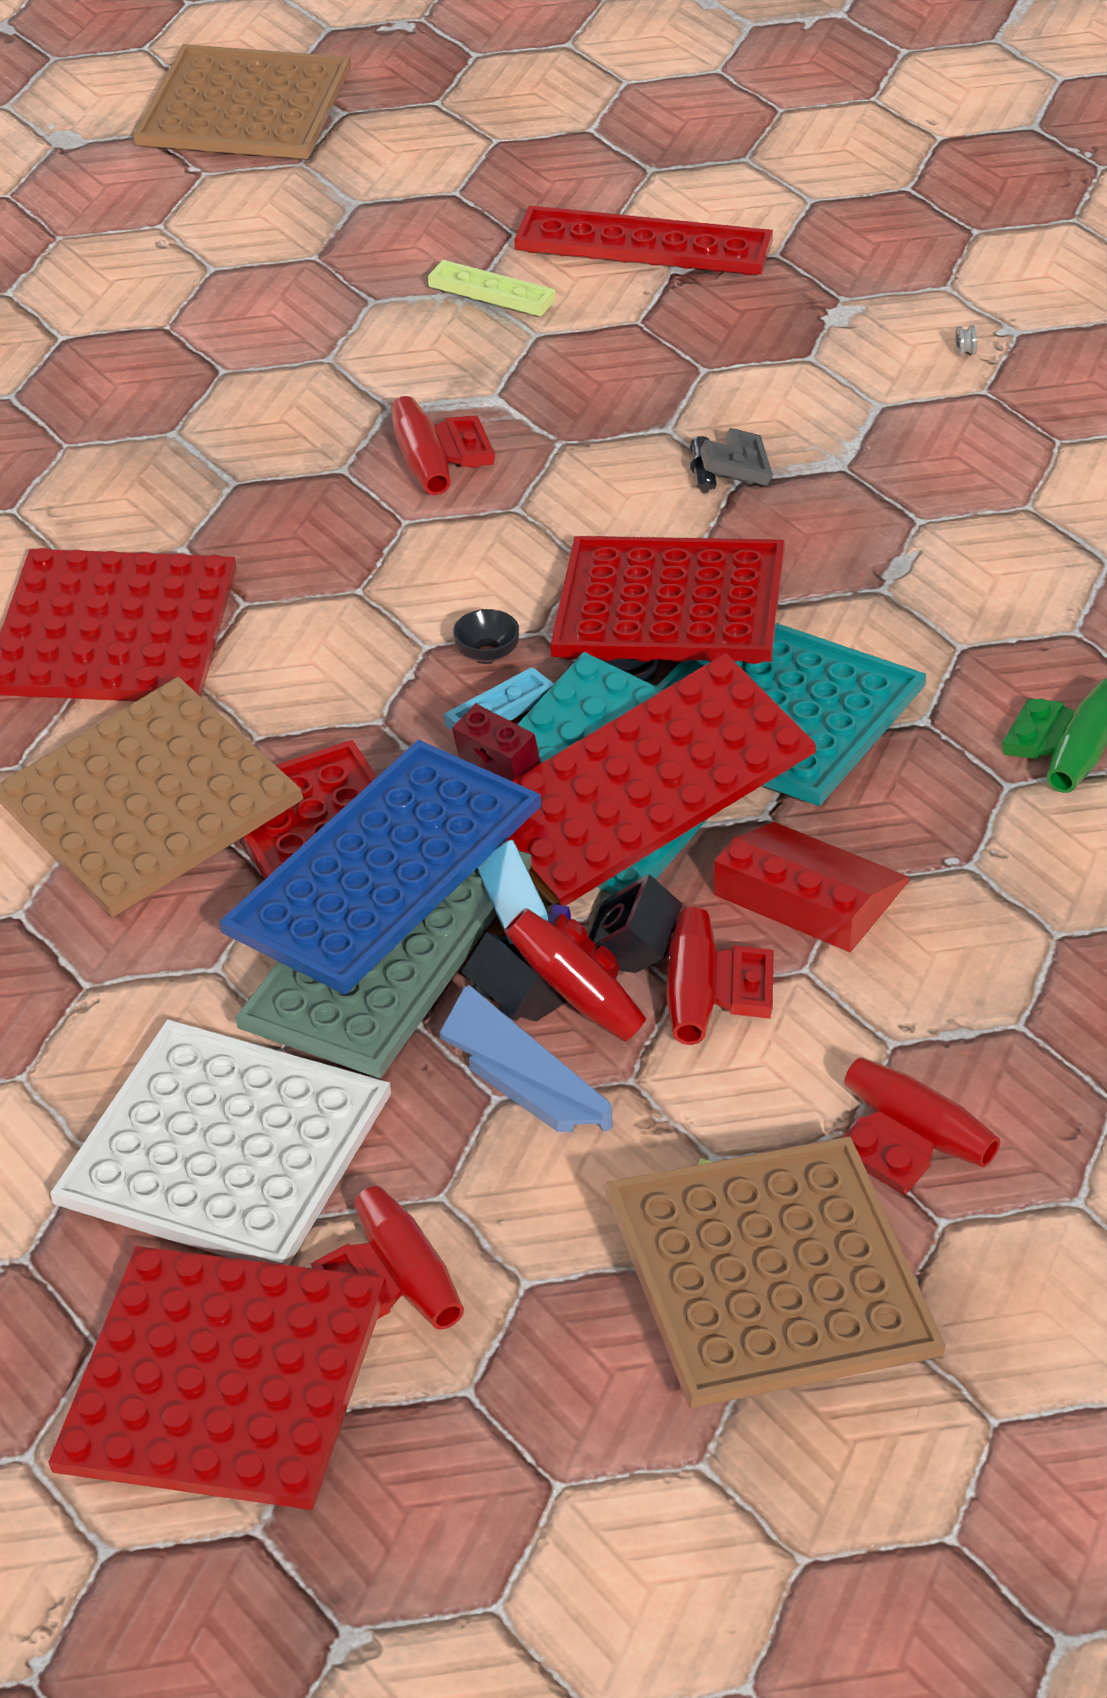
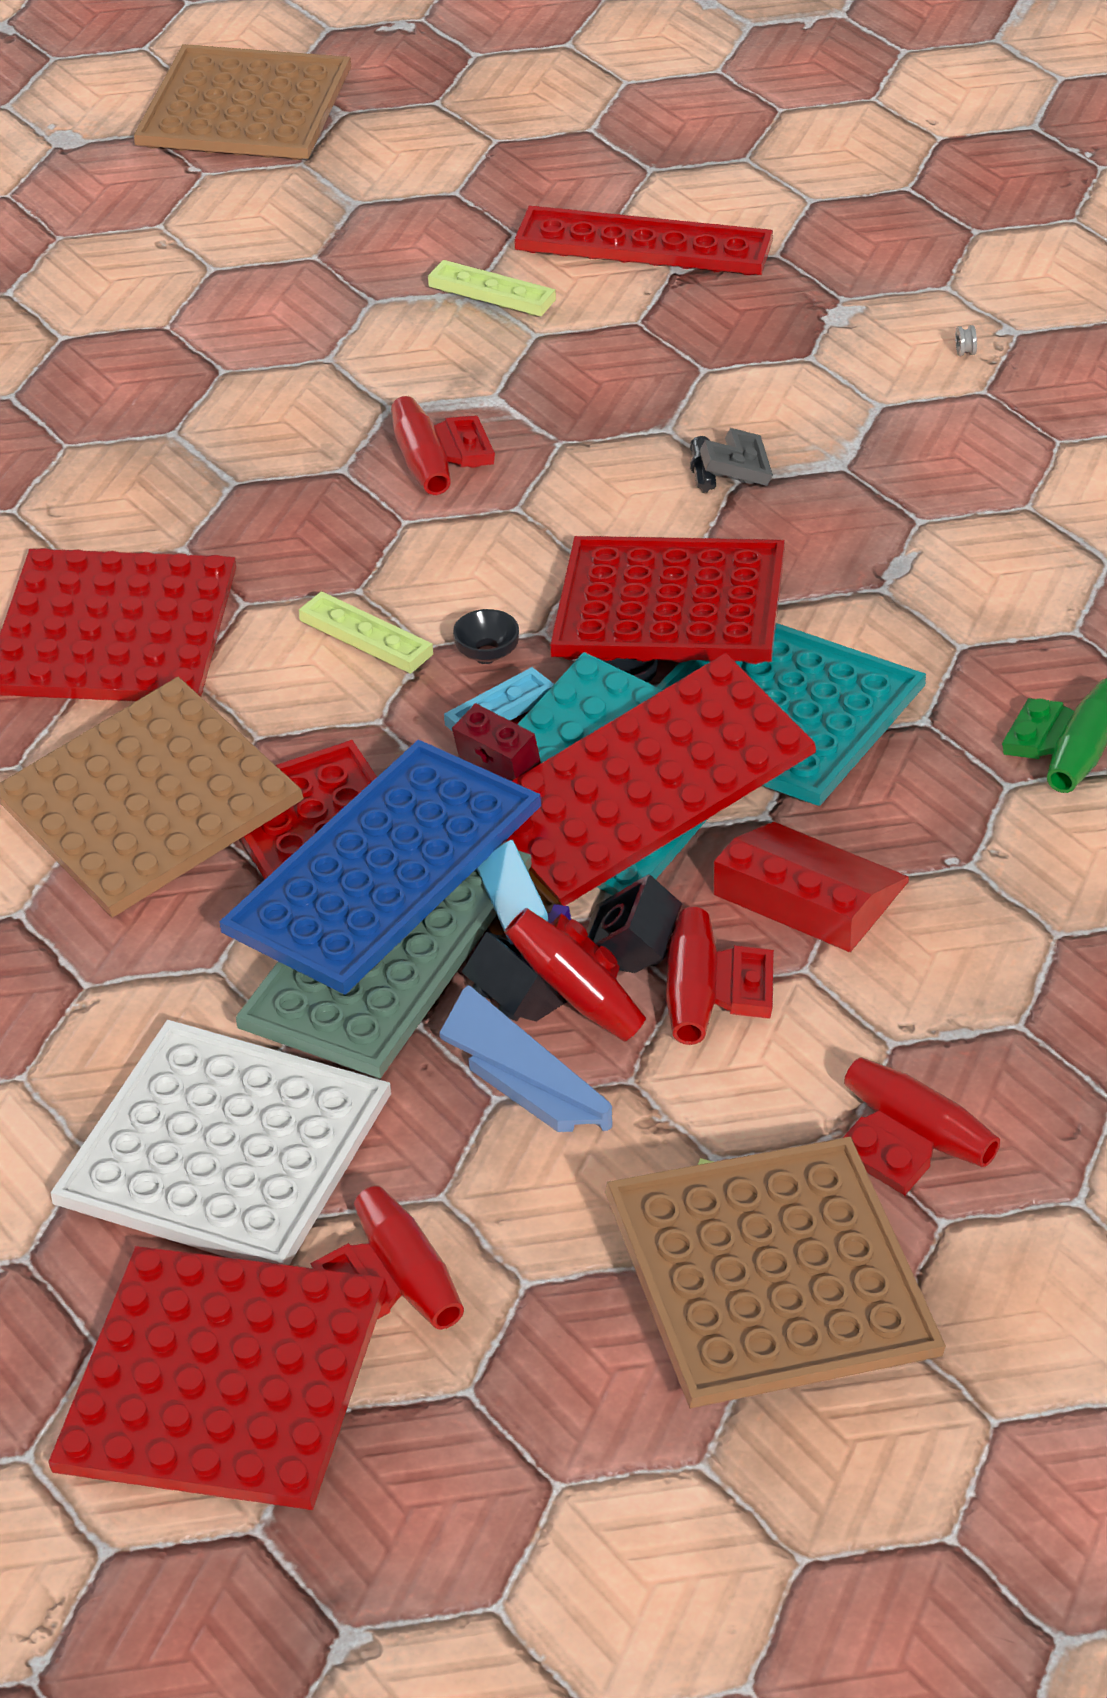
(366, 632): none -> yellowish green plate

